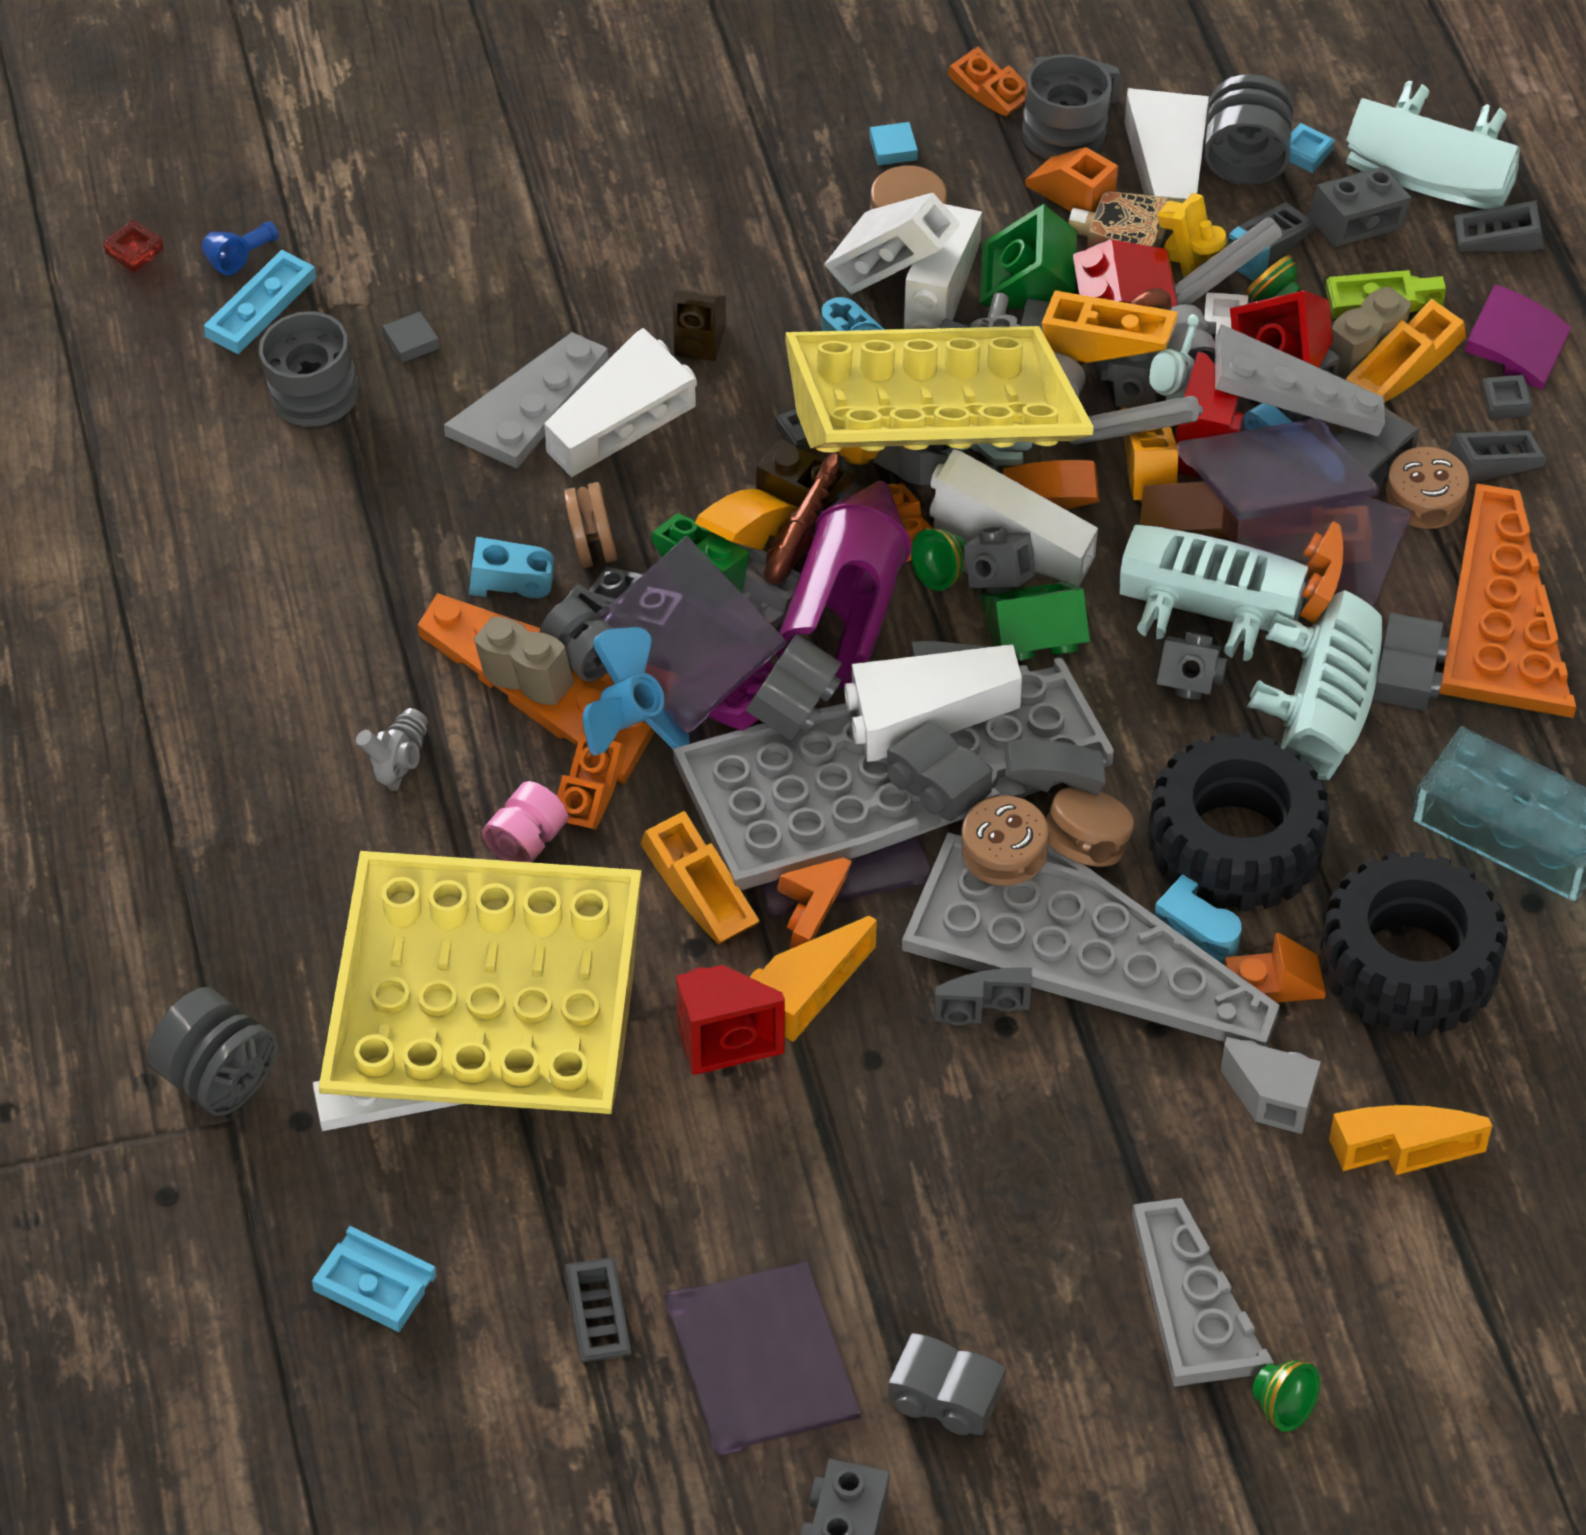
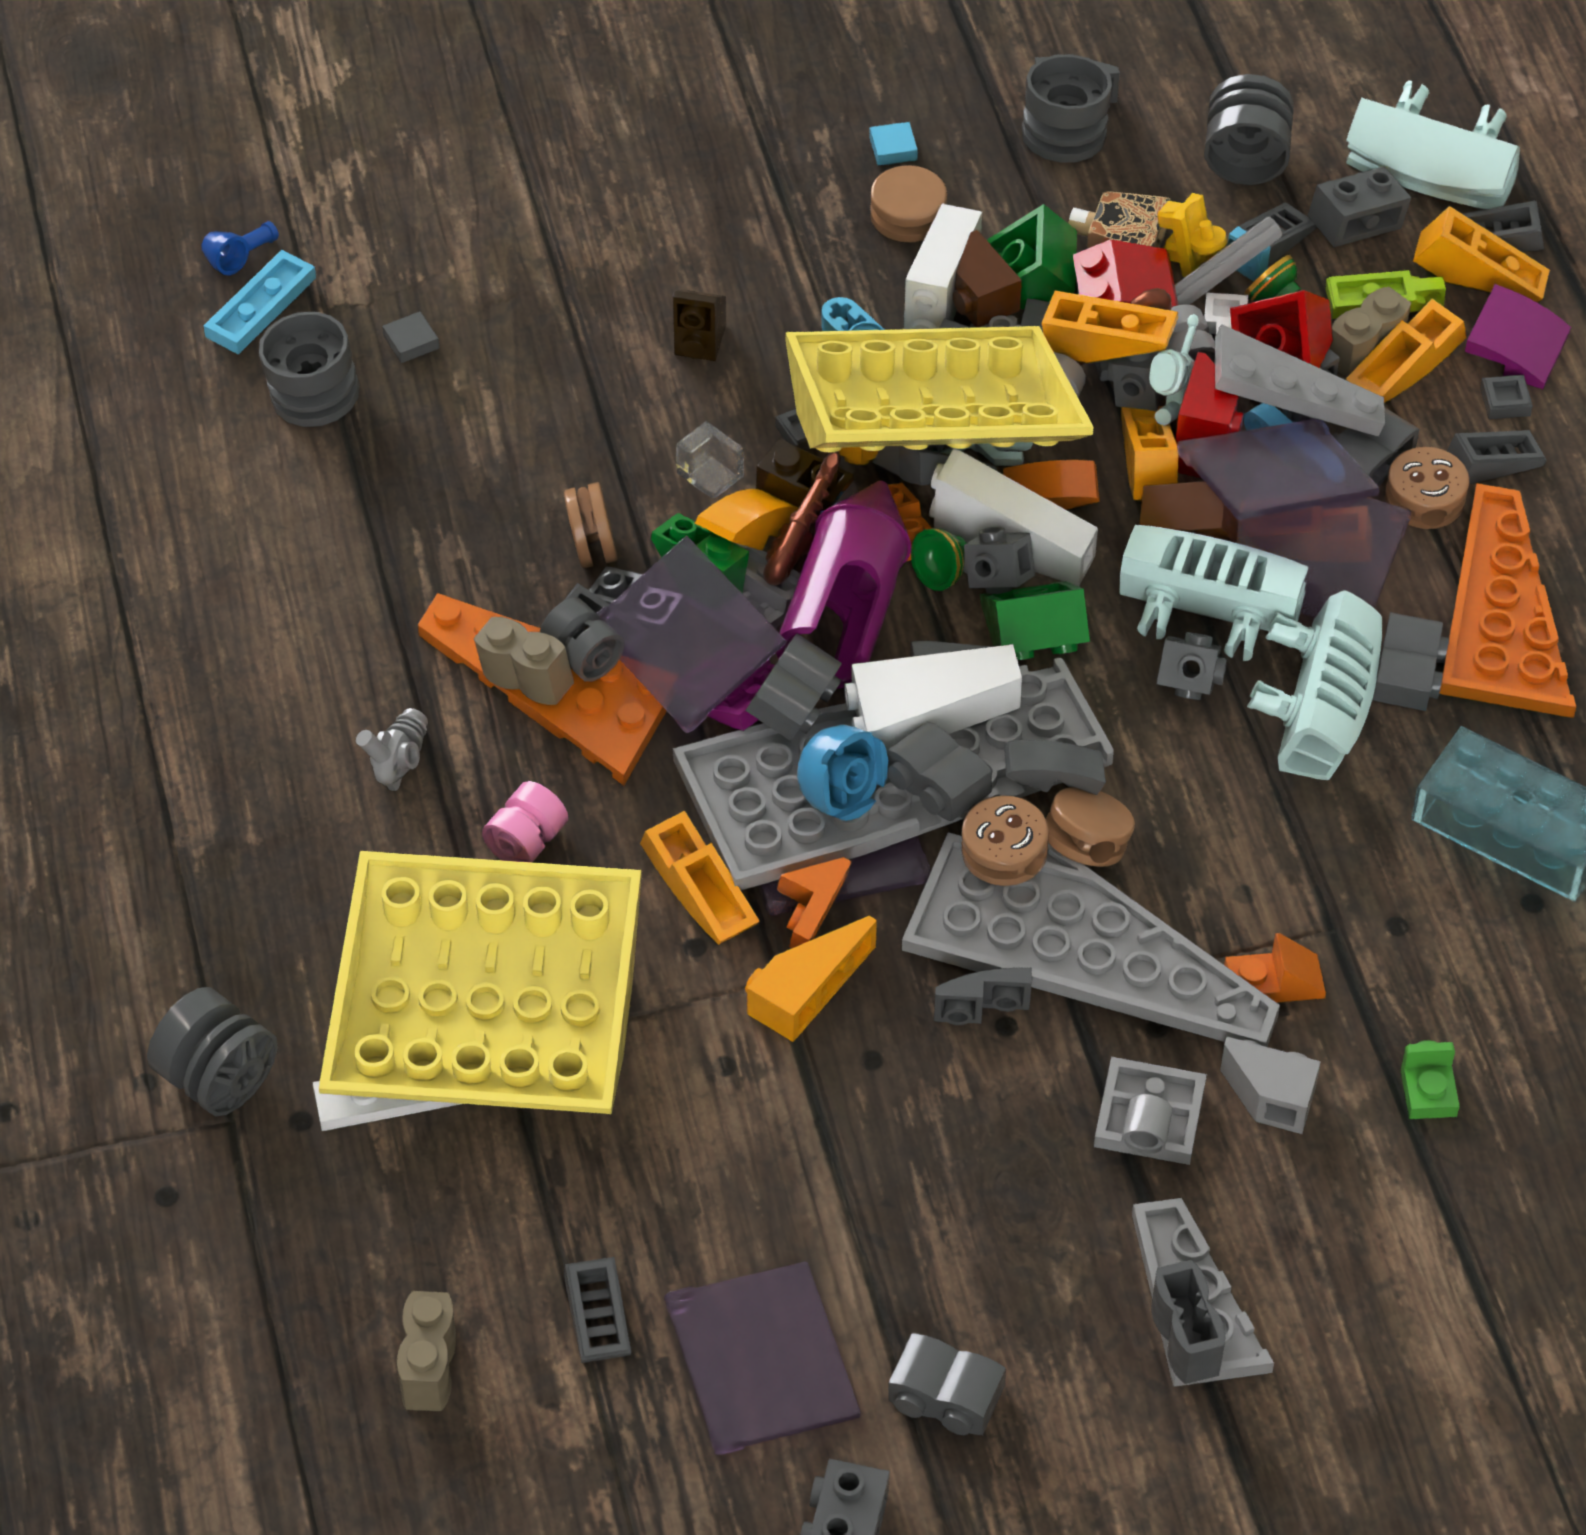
(133, 245): clear red plate -> none
(374, 1279): medium azure plate -> none
(426, 1351): none -> dark tan brick
(511, 569): medium azure leg -> none
(513, 415): light grey wing -> none
(591, 783): orange slope -> none
(620, 404): white slope -> none
(633, 695): dark azure piece -> none
(710, 460): none -> clear panel
(727, 1018): red slope -> none
(842, 771): none -> dark azure cylinder
(891, 240): white slope -> none
(985, 283): none -> reddish brown slope
(987, 83): orange slope -> none
(1075, 179): orange slope -> none
(1143, 418): light grey axle -> none
(1150, 1110): none -> light grey plate
(1166, 140): white slope -> none
(1188, 1321): none -> dark grey brick
(1198, 921): medium azure leg -> none
(1249, 776): black tyre -> none
(1287, 1393): green piece -> none
(1309, 147): medium azure tile -> none
(1323, 572): orange slope -> none
(1405, 991): black tyre -> none
(1406, 1136): light orange slope -> none
(1429, 1080): none -> bright green bracket
(1477, 258): none -> light orange slope

